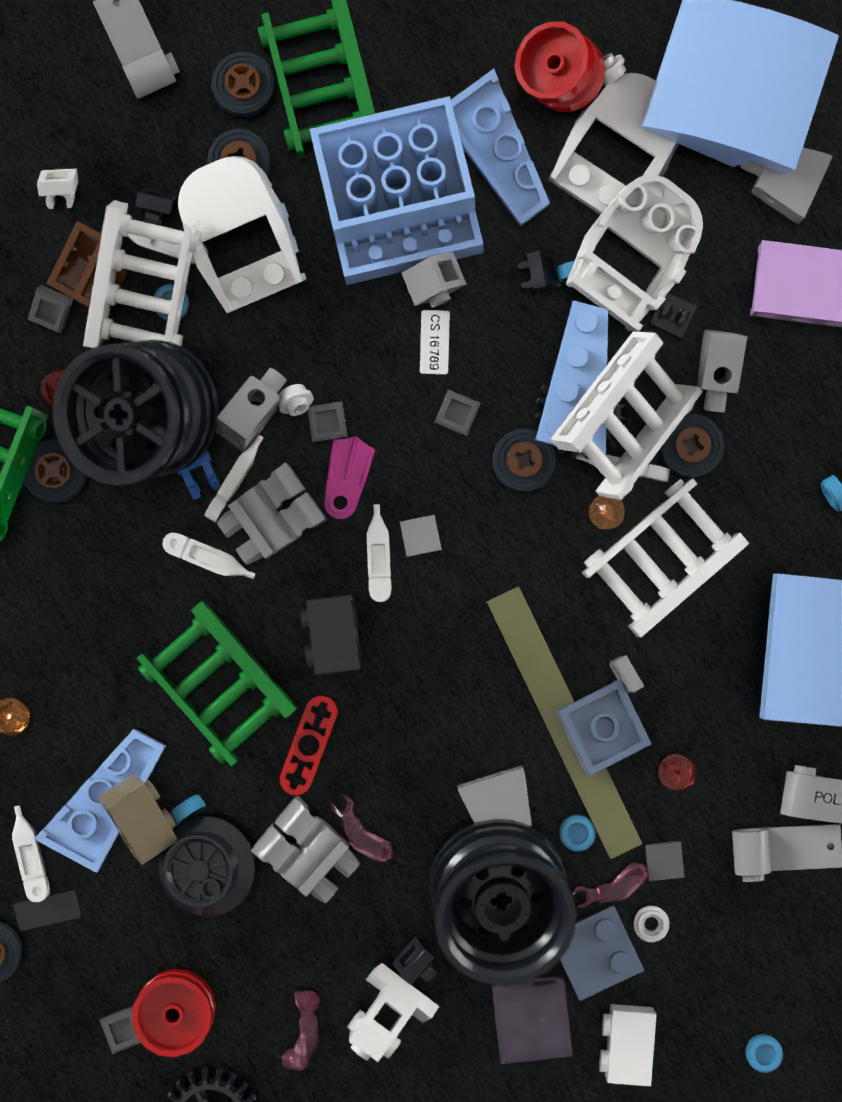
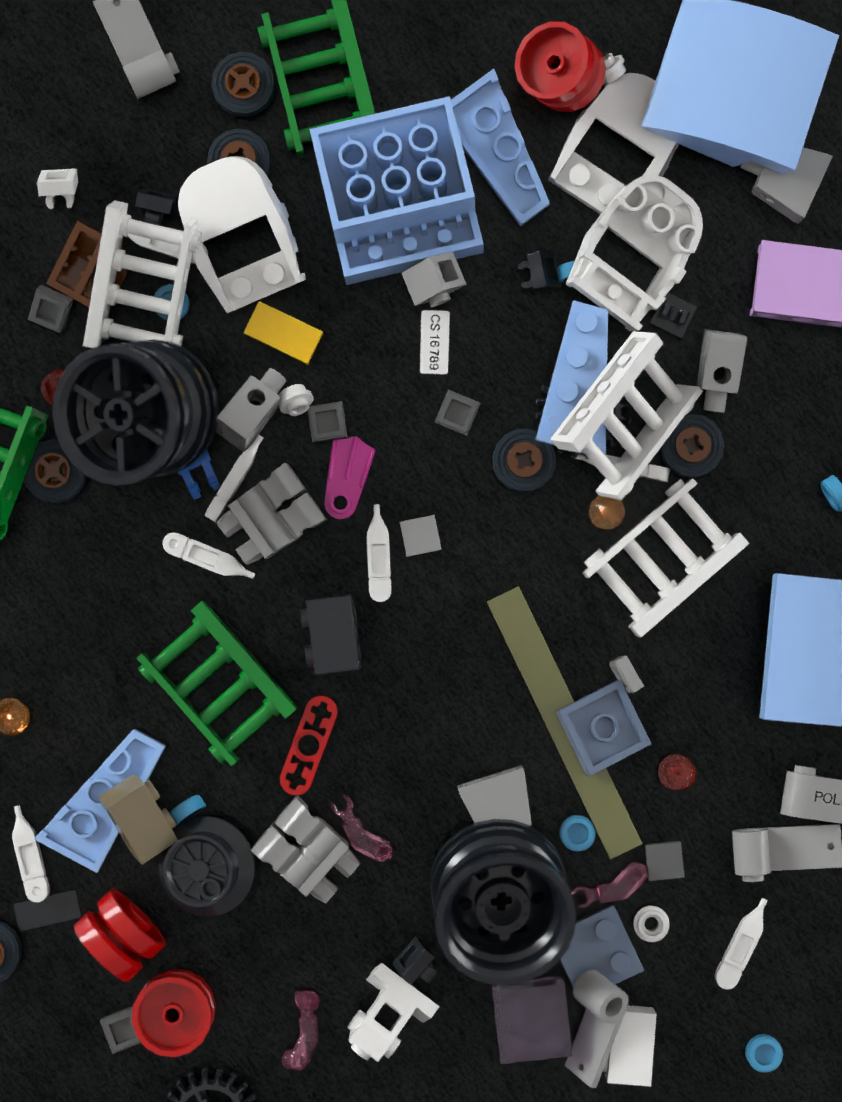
(119, 935): none -> red wheel
(283, 332): none -> yellow tile
(598, 1029): none -> light grey door
(740, 948): none -> white piece

